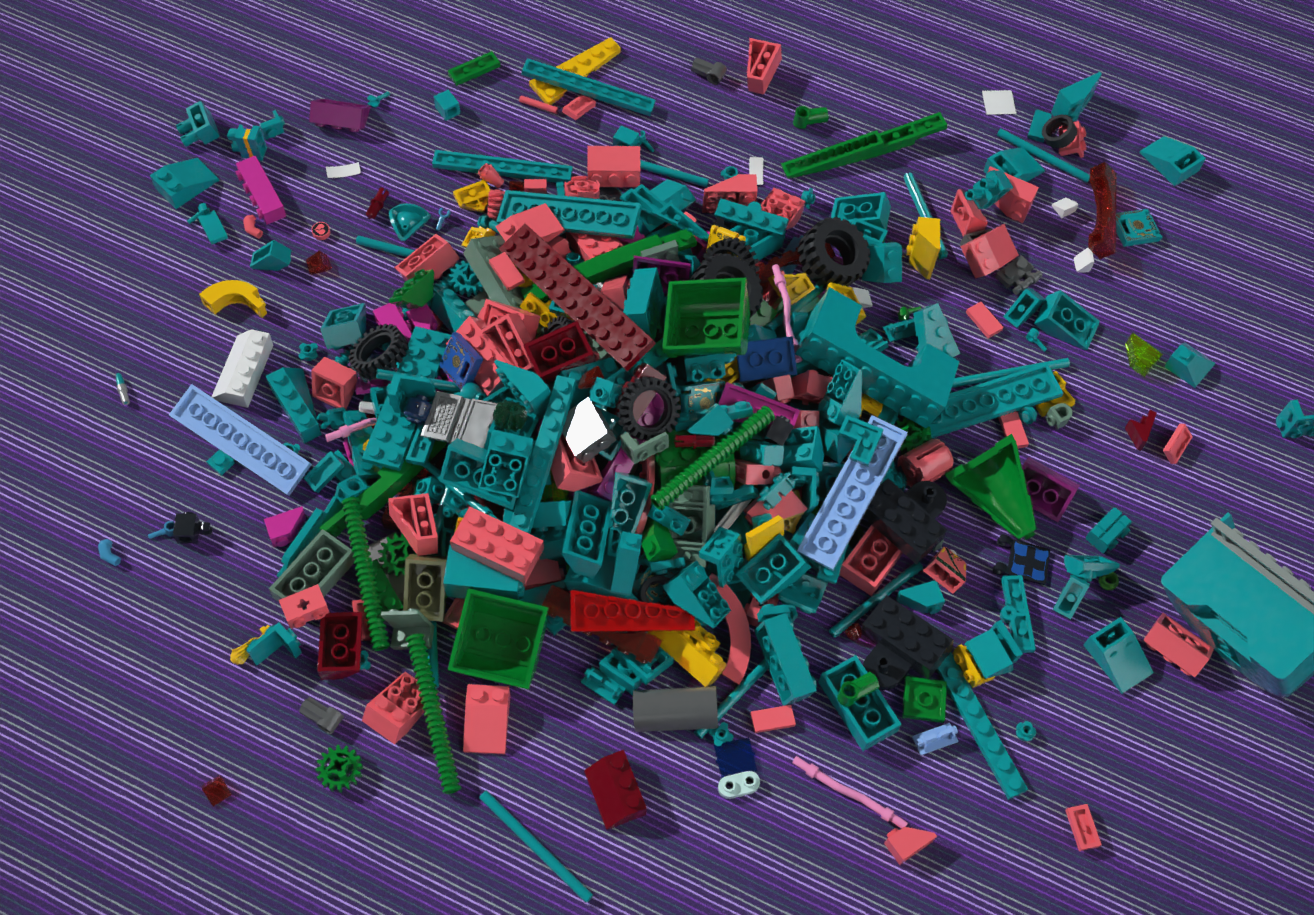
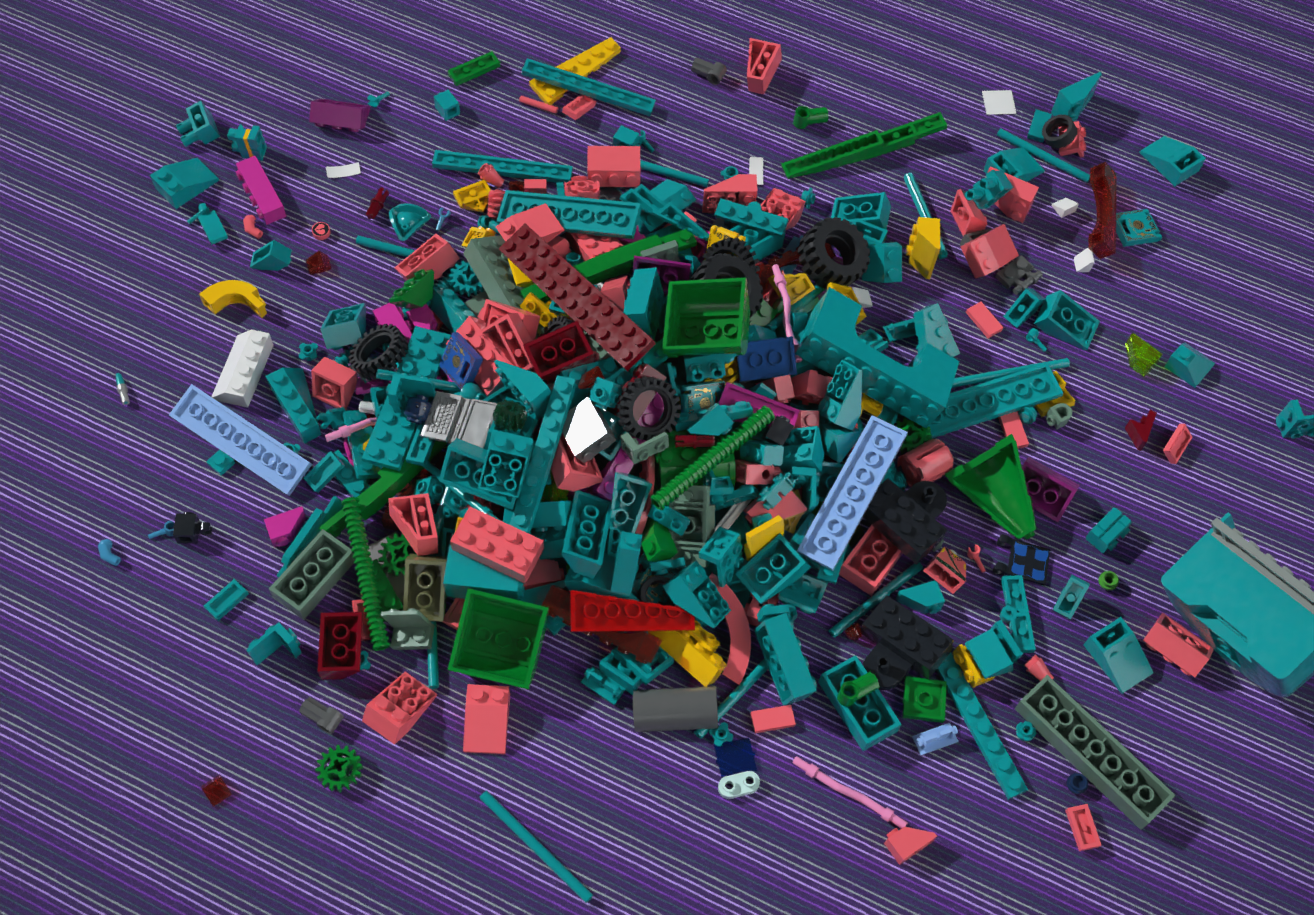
(226, 599): none -> teal tile
(240, 655): yellow piece -> none
(272, 127): teal bracket -> none
(294, 604): coral brick -> none
(350, 488): teal brick -> none
(433, 713): green piece -> none
(506, 271): coral tile -> none
(615, 790): dark red slope -> none
(866, 437): teal plate -> none
(904, 312): green hand -> none
(975, 556): none -> coral hand
(1037, 668): none -> coral cone
(1077, 783): none -> dark blue plate
(1088, 566): teal slope -> none
(1094, 752): none -> sand green brick

